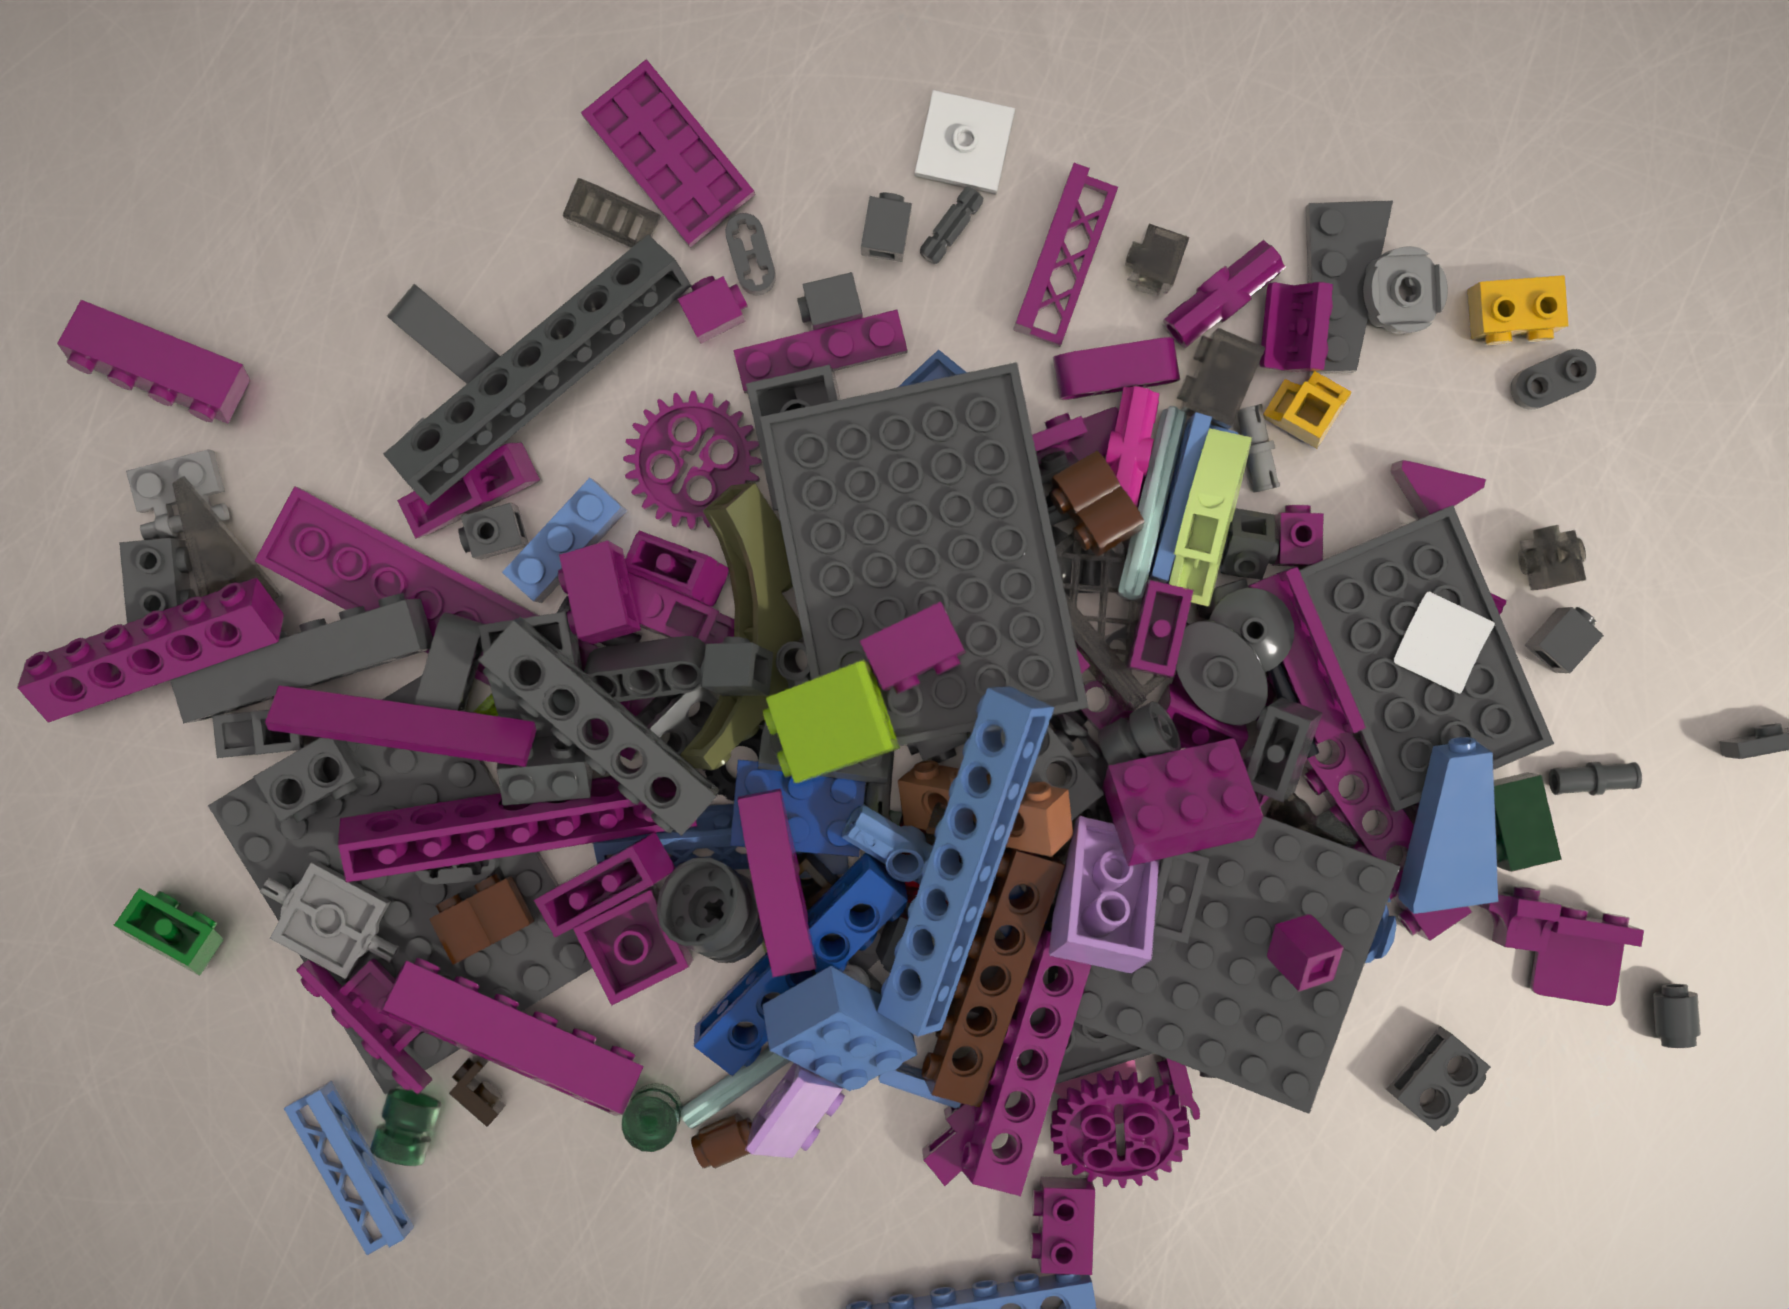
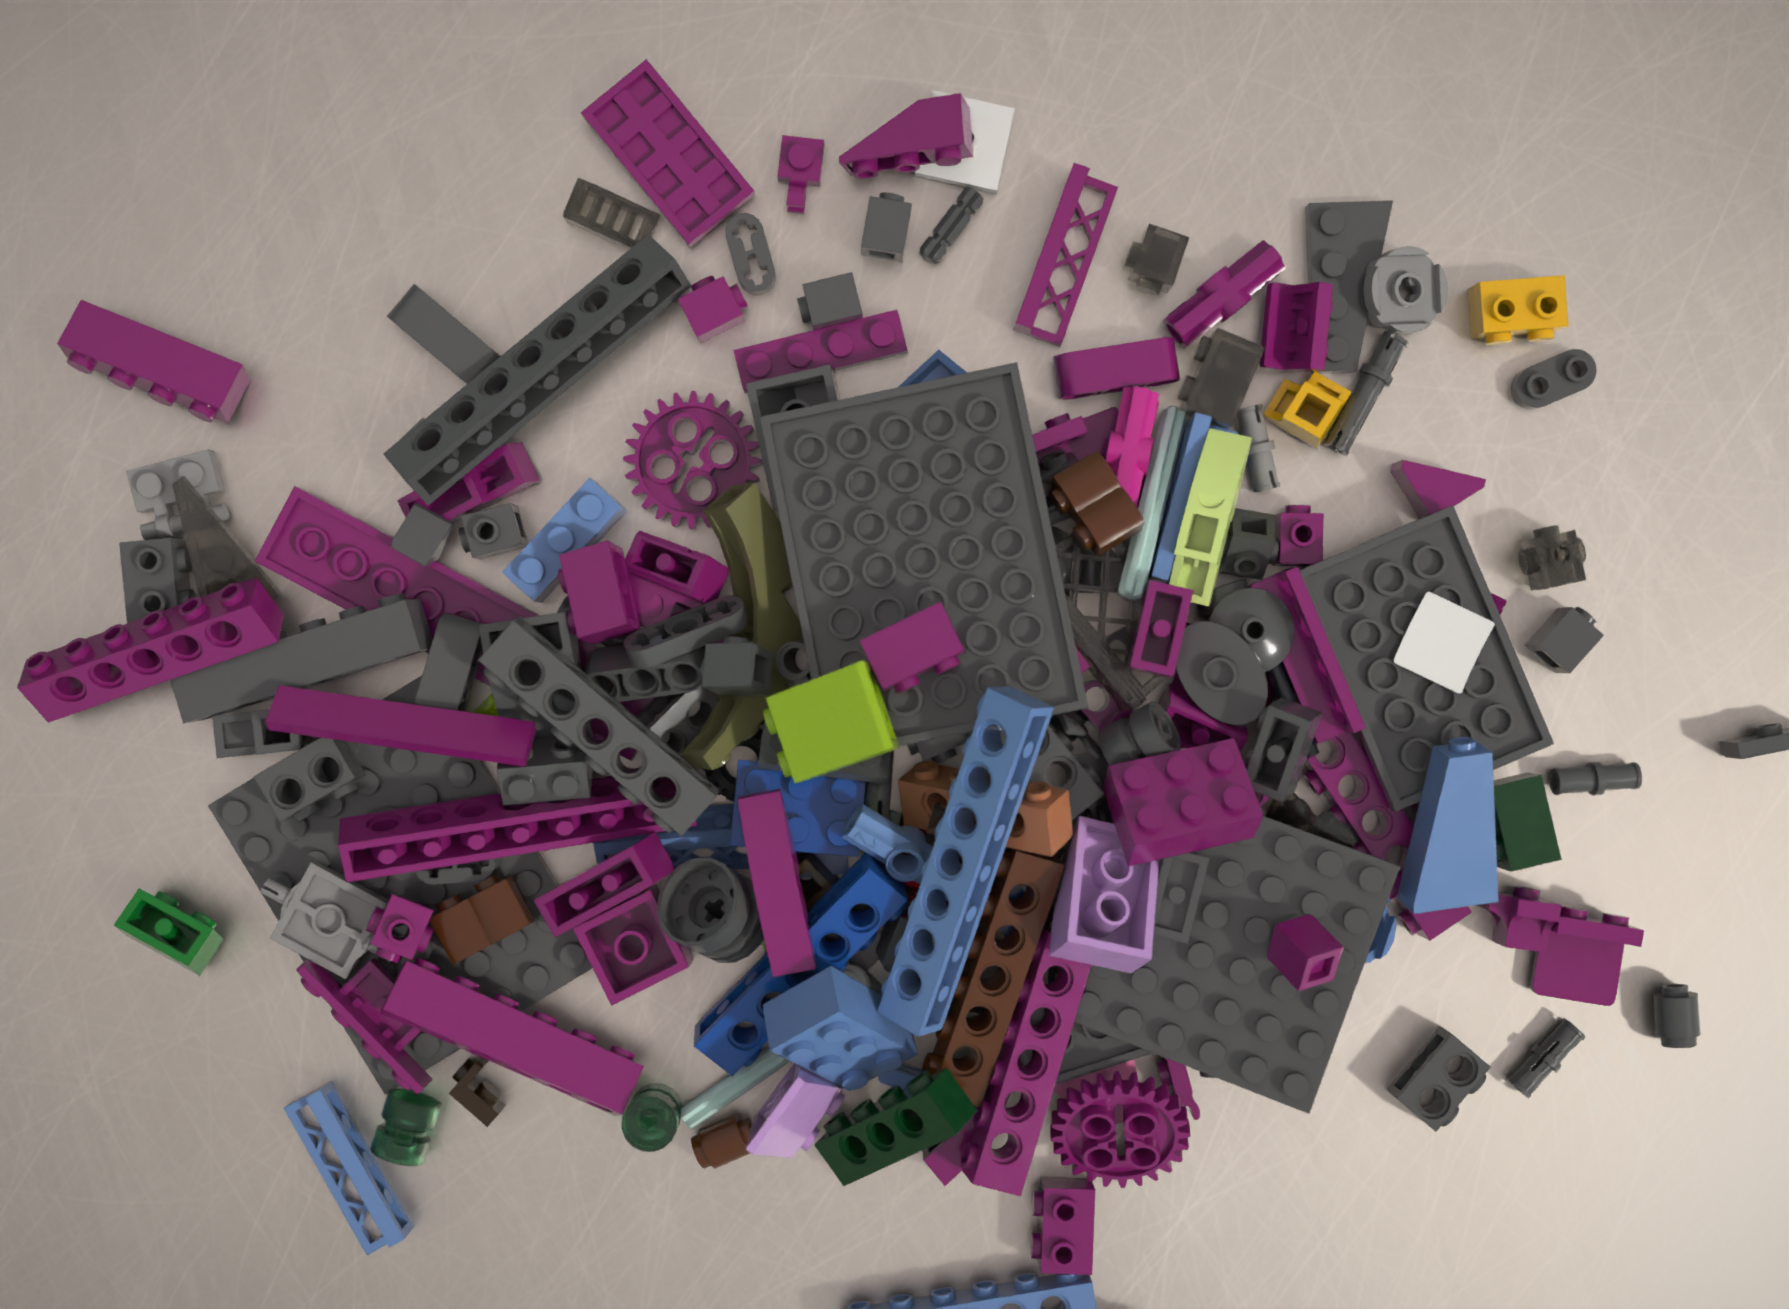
(400, 910): none -> magenta brick
(422, 535): none -> dark grey slope
(667, 637): none -> dark grey beam
(800, 166): none -> magenta plate
(895, 1125): none -> dark green brick
(922, 134): none -> magenta slope
(1366, 392): none -> dark grey pin
(1546, 1058): none -> dark grey pin

